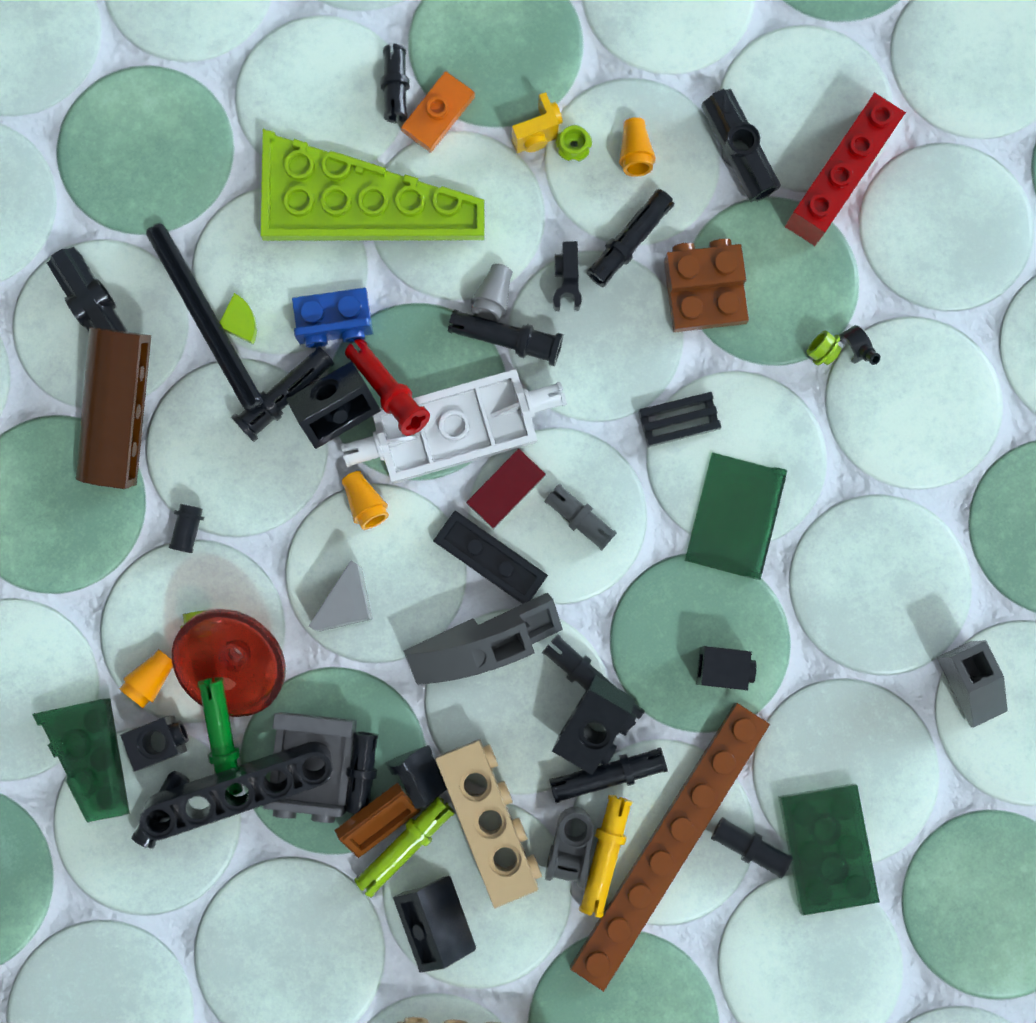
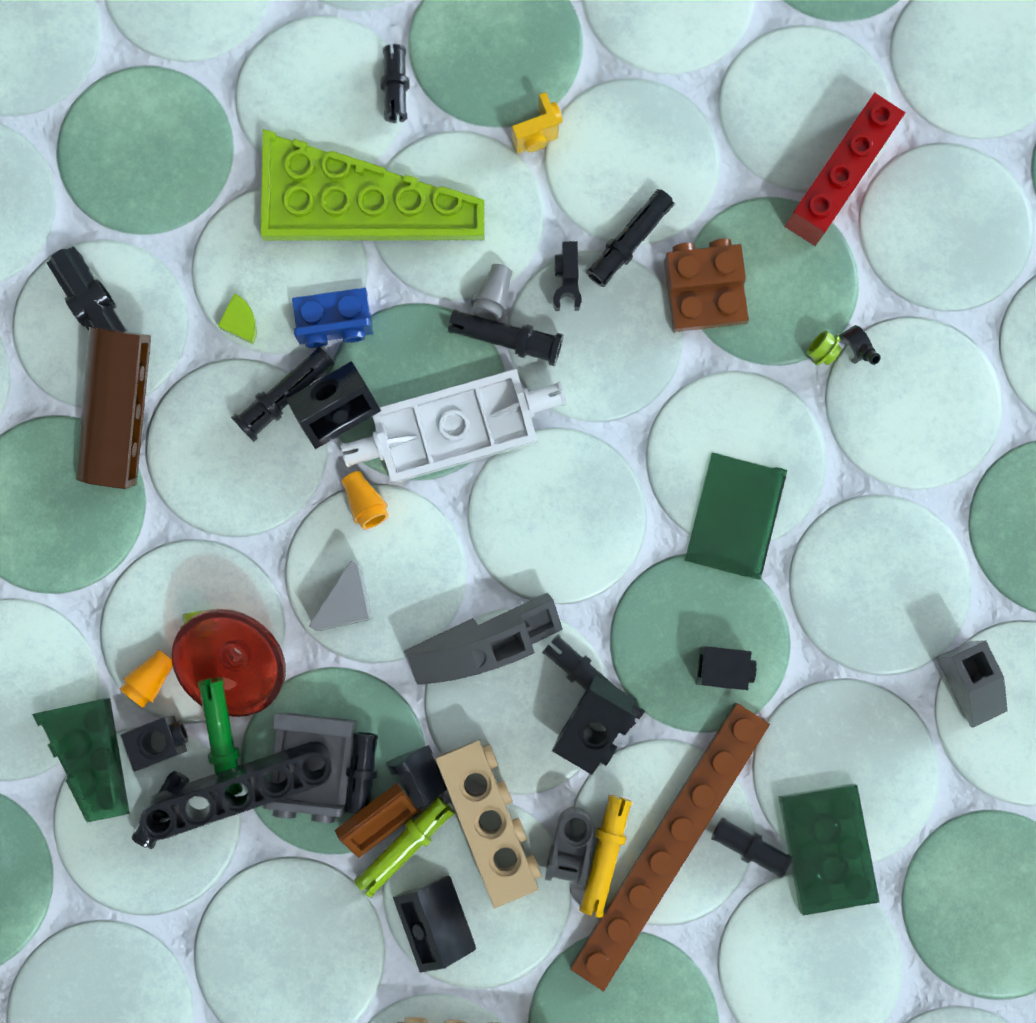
(186, 528): black pin -> none
(204, 317): black axle -> none
(395, 397): red pin -> none
(438, 111): orange plate -> none
(490, 558): black tile -> none
(506, 488): dark red tile -> none
(573, 134): lime plate -> none
(580, 517): dark grey pin -> none
(615, 773): black pin -> none
(636, 149): light orange cone -> none
(710, 412): black tile -> none
(731, 125): black piece -> none

